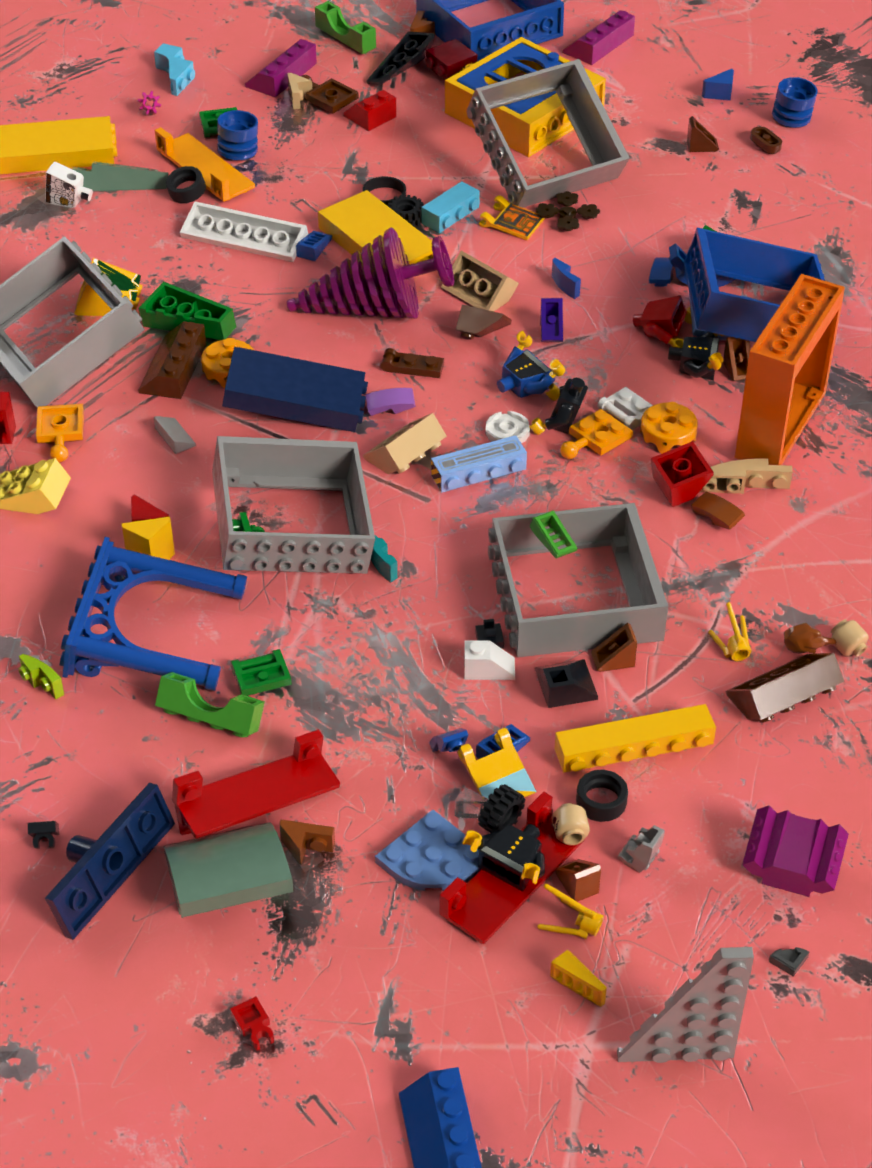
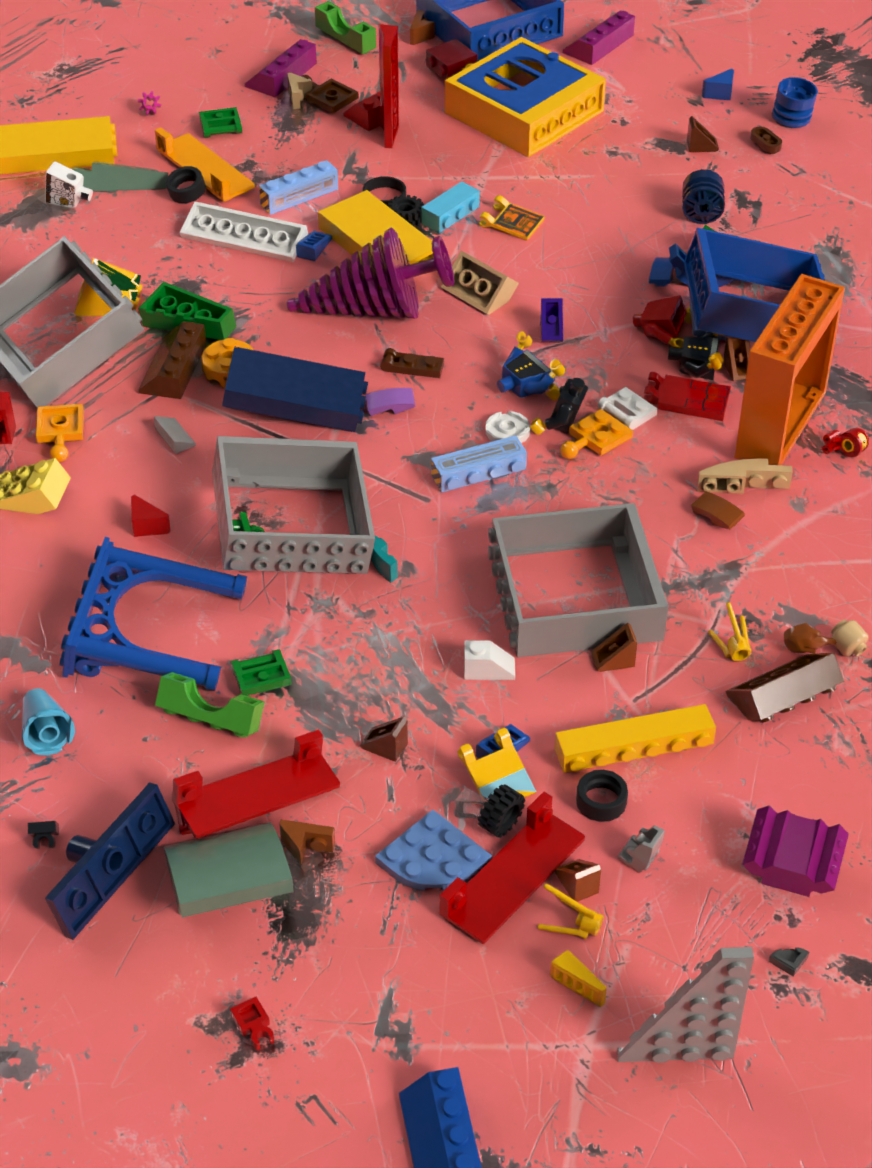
(40, 674): lime slope -> none
(45, 723): none -> medium azure cone
(150, 537): yellow slope -> none
(180, 71): medium azure arch -> none
(237, 135): blue wheel -> none
(298, 187): none -> light blue brick
(387, 739): none -> reddish brown slope
(389, 82): none -> red arch
(405, 55): black wedge -> none
(407, 445): tan slope -> none
(449, 741): blue slope -> none
(479, 322): reddish brown slope -> none
(490, 632): black tile -> none
(510, 854): torso -> none
(551, 519): bright green slope -> none
(564, 279): blue slope -> none
(566, 683): black slope -> none
(567, 214): dark brown plant -> none
(570, 824): tan head -> none
(585, 114): light grey door -> none
(662, 433): light orange plate -> none
(681, 473): red slope -> none
(687, 396): none -> red tile
(703, 196): none -> dark blue wheel
(849, 443): none -> red piece

